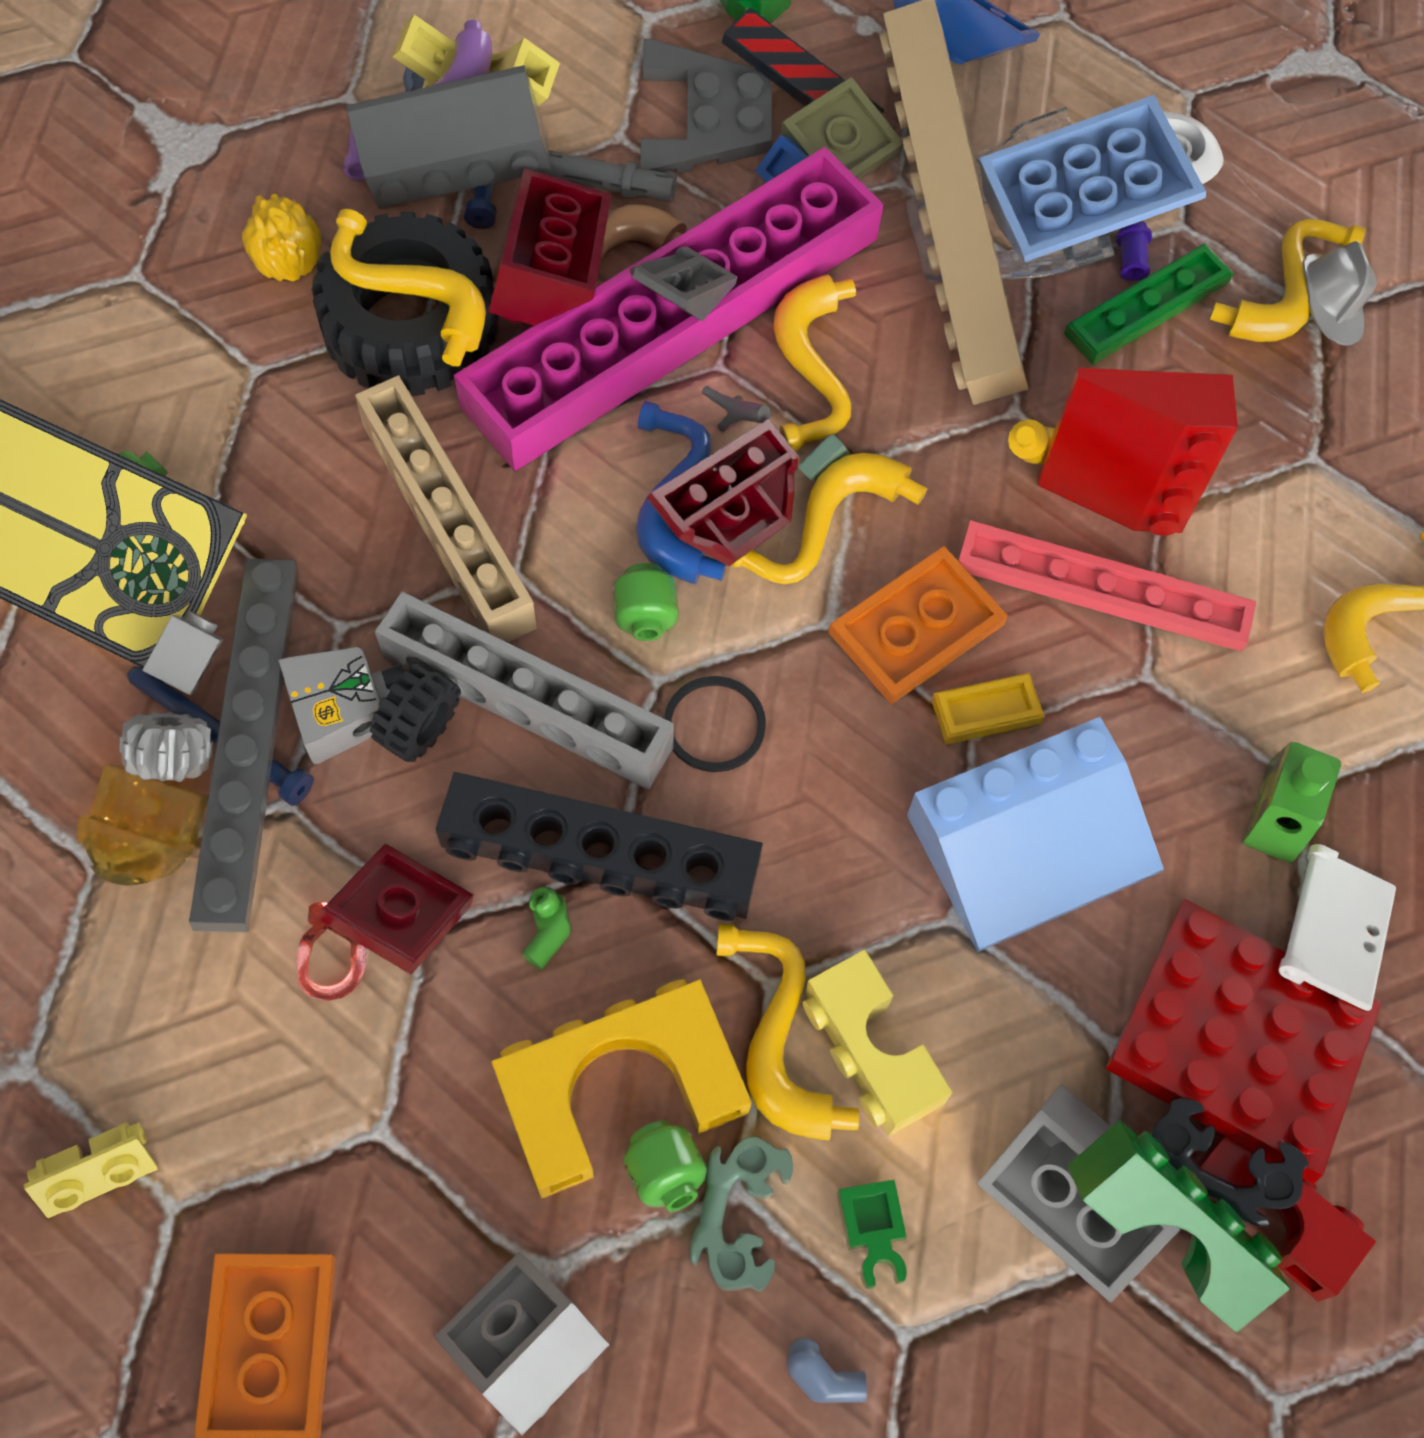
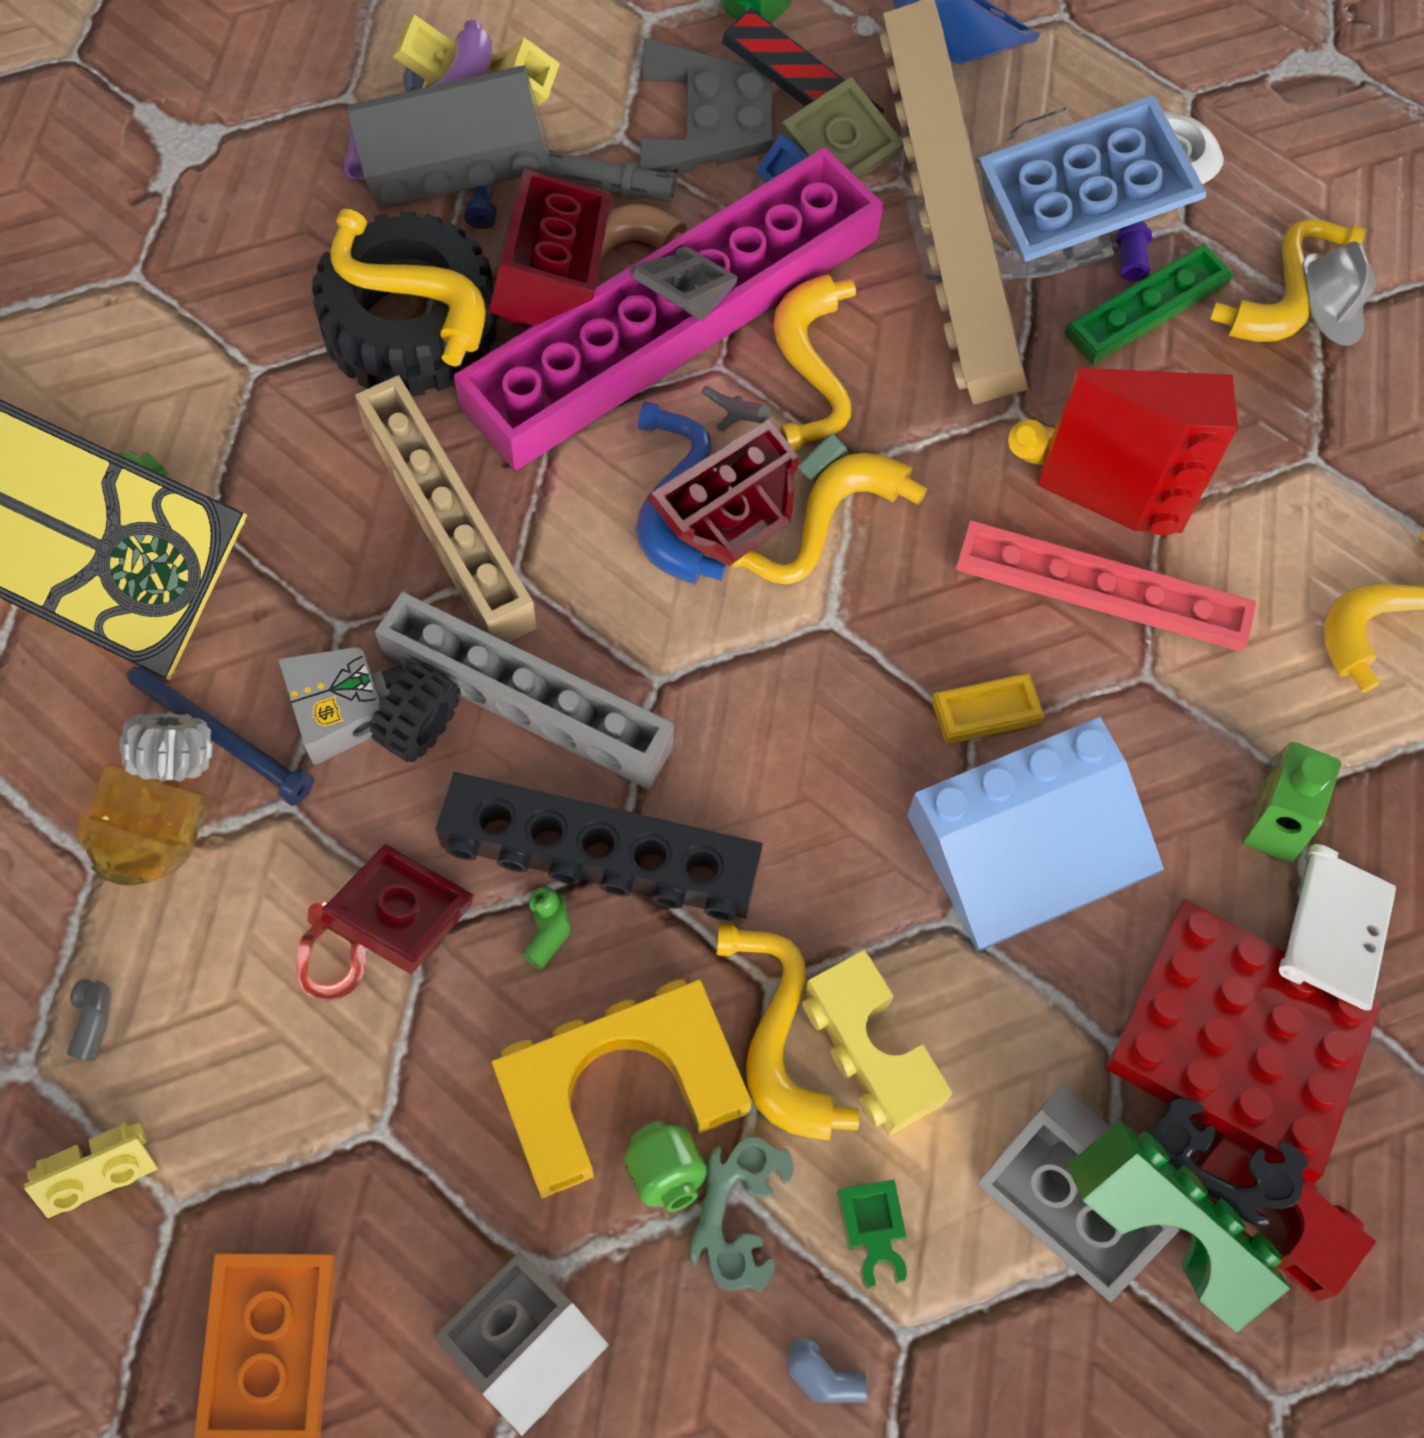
(93, 1019): none -> dark grey arm
(184, 652): light grey brick -> none
(244, 749): dark grey plate -> none
(281, 238): yellow hair -> none
(645, 601): bright green head -> none
(740, 688): black piece -> none
(917, 624): orange plate -> none

